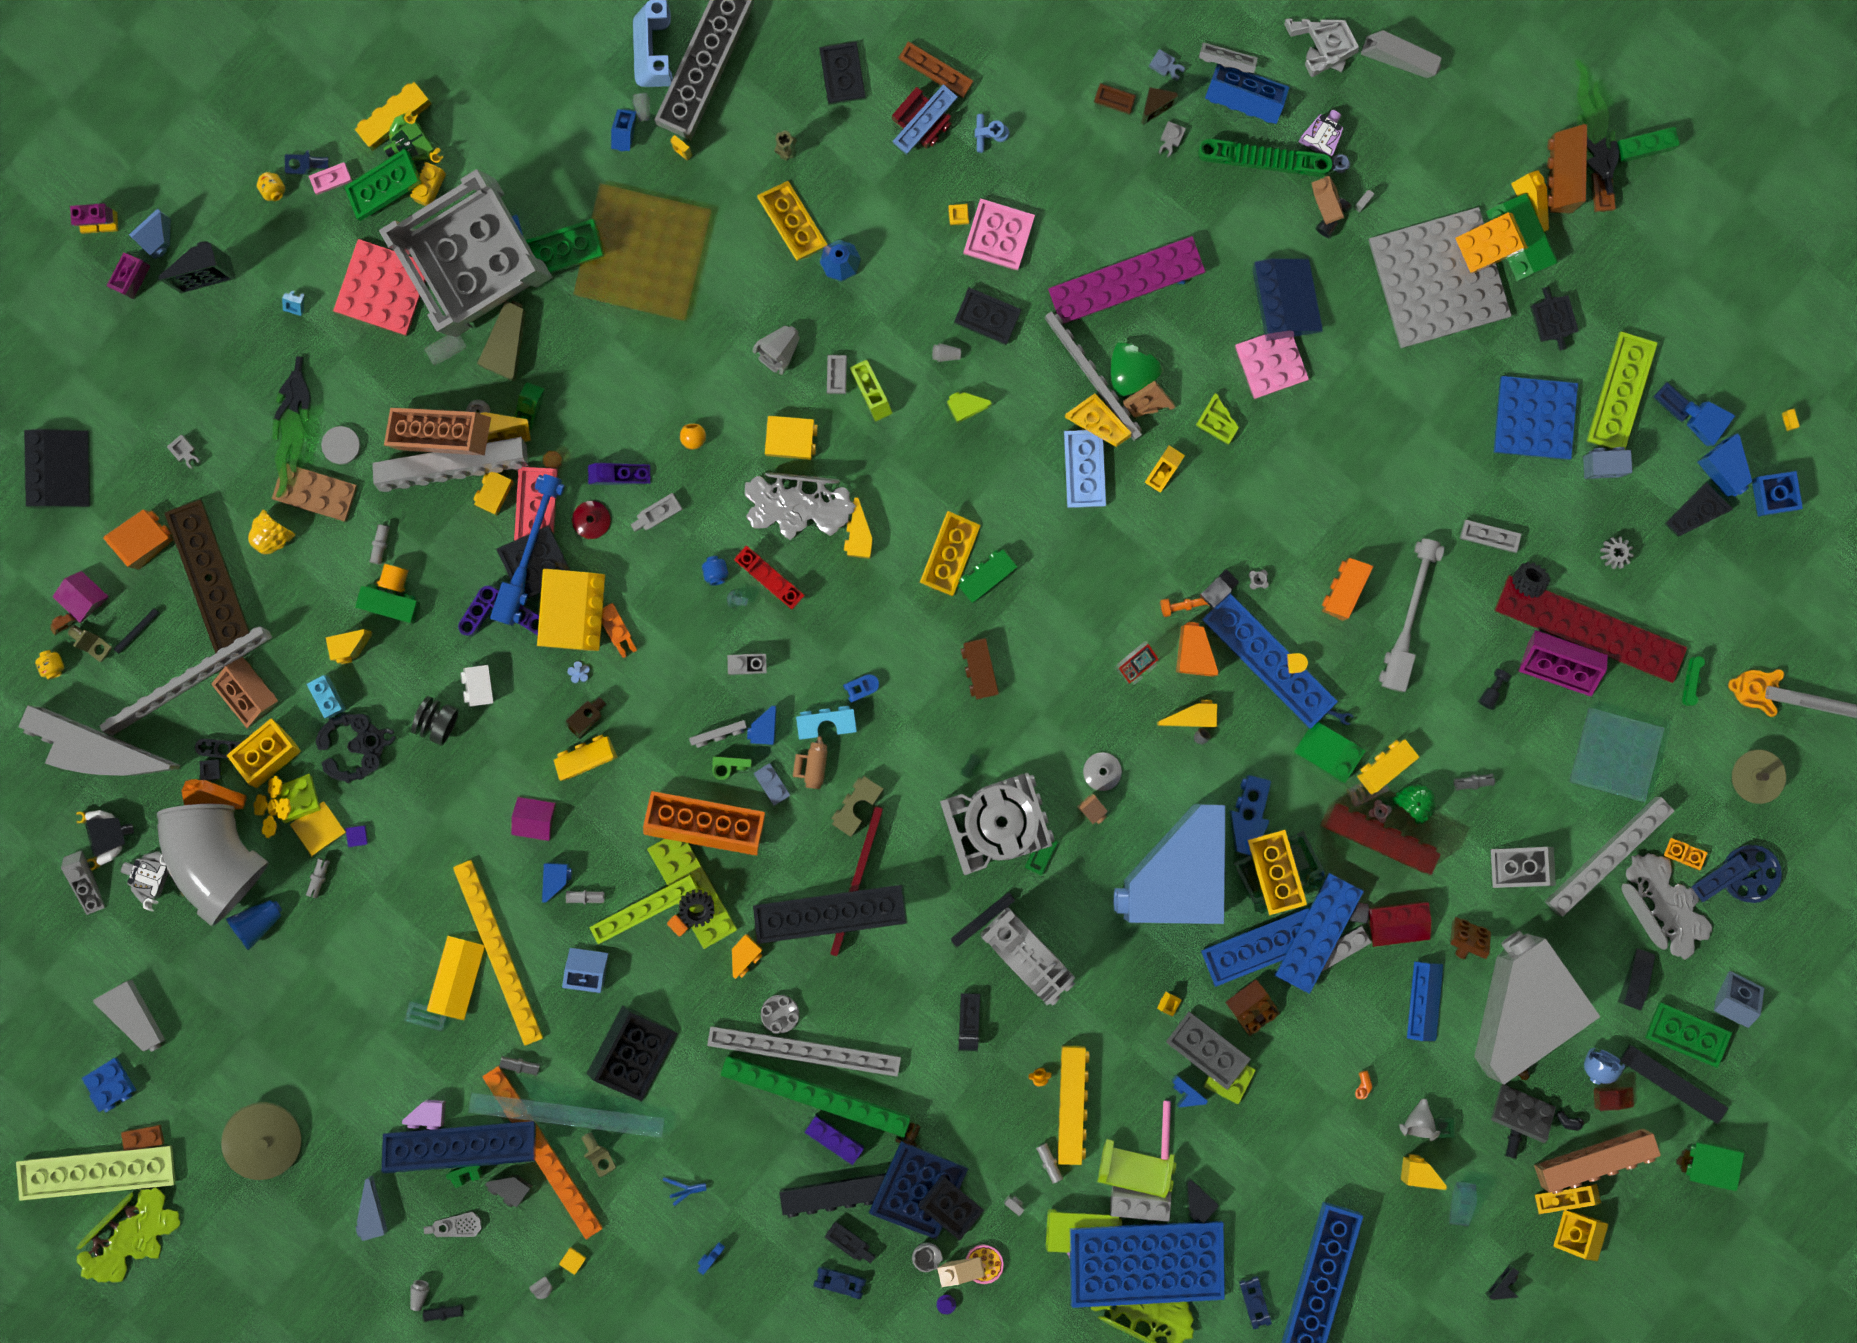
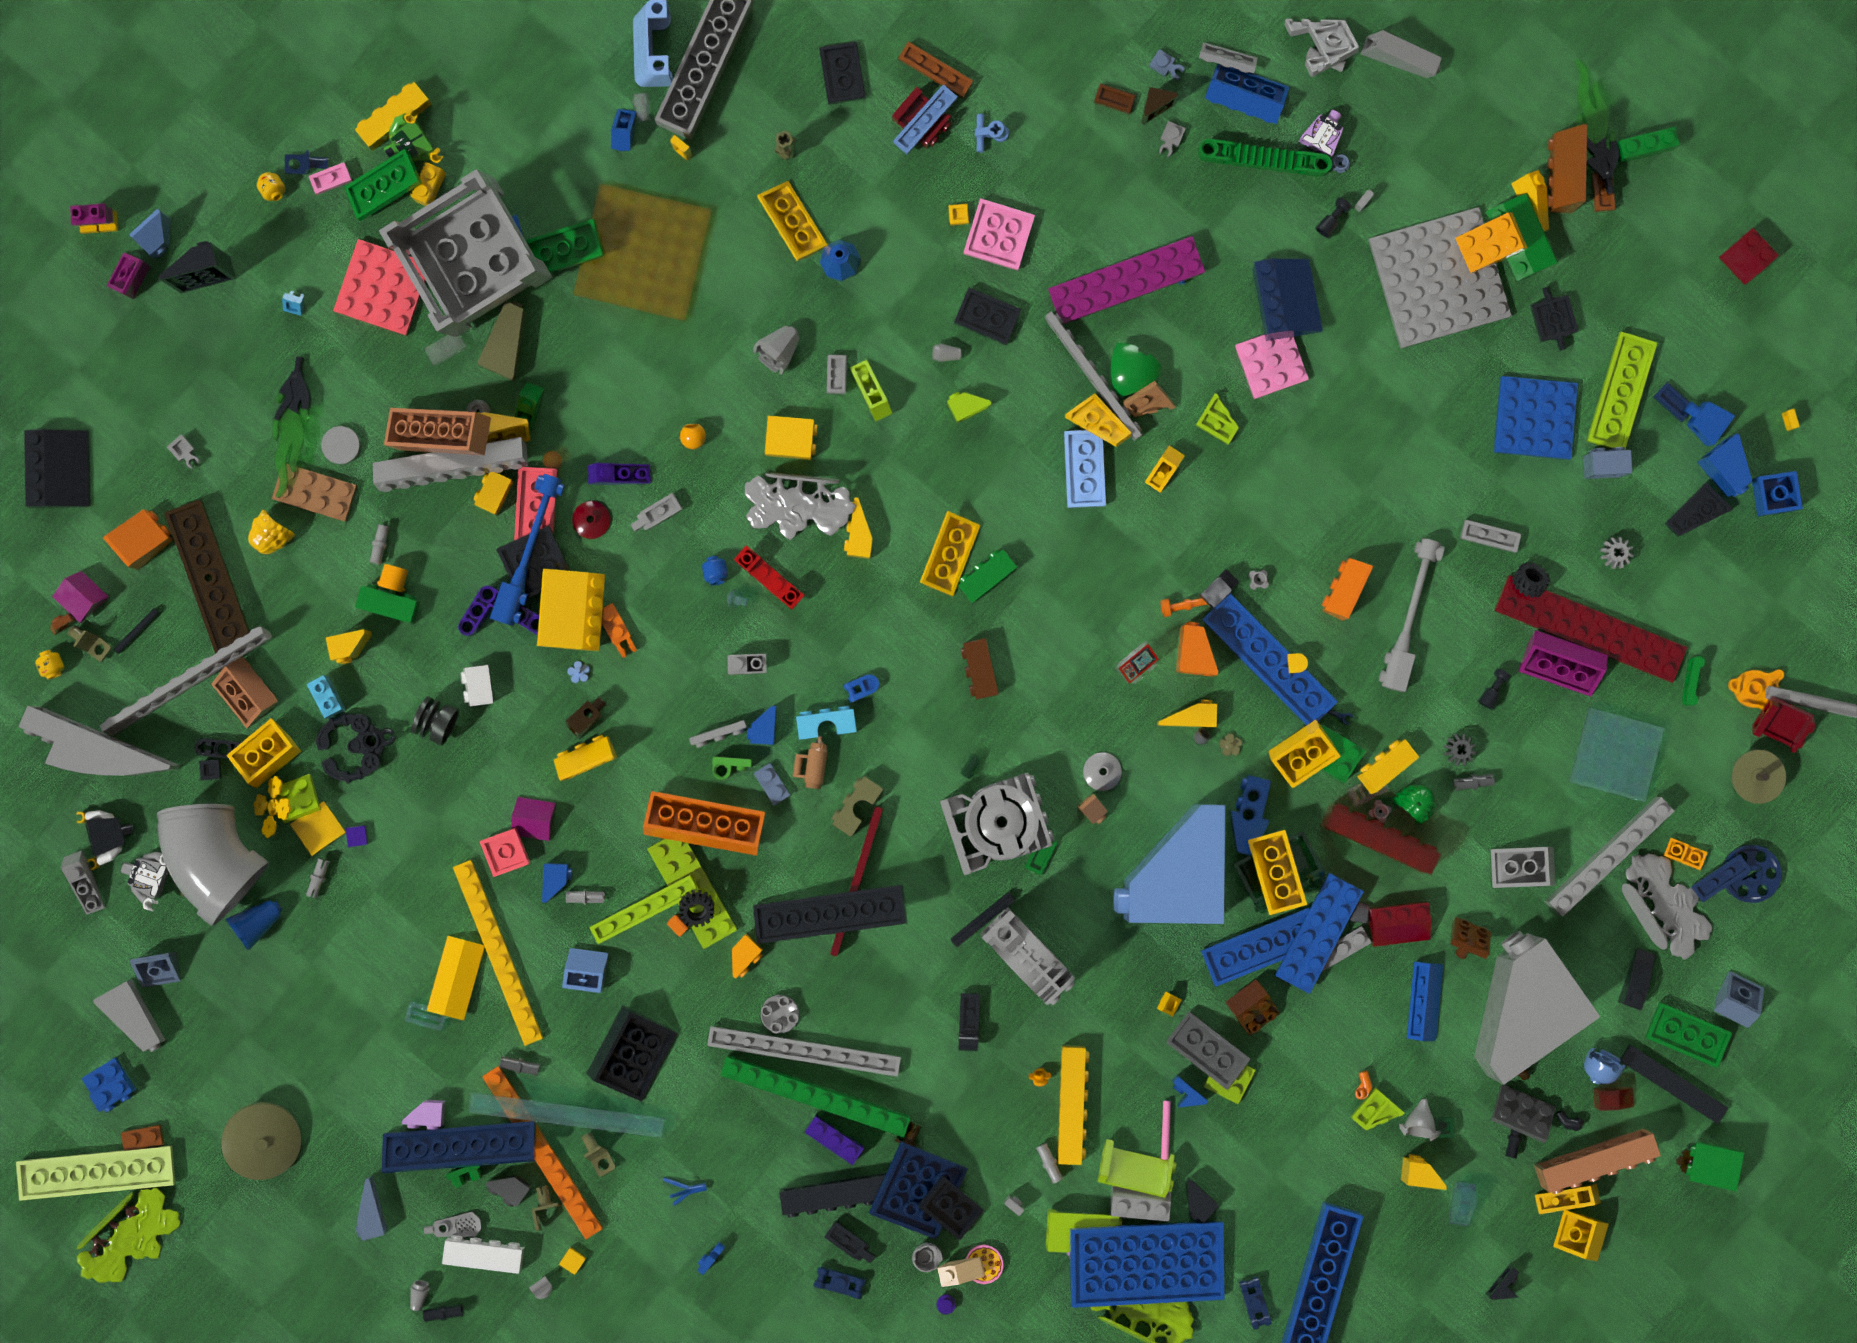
(156, 969): none -> sand blue slope
(205, 792): orange slope -> none
(483, 1255): none -> white brick
(504, 852): none -> coral plate
(544, 1204): none -> olive bracket
(1230, 745): none -> olive plant
(1304, 754): none -> yellow slope
(1327, 199): medium nougat slope -> none
(1375, 1110): none -> lime wing
(1467, 749): none -> dark grey gear
(1748, 256): none -> dark red slope
(1784, 723): none -> dark red panel

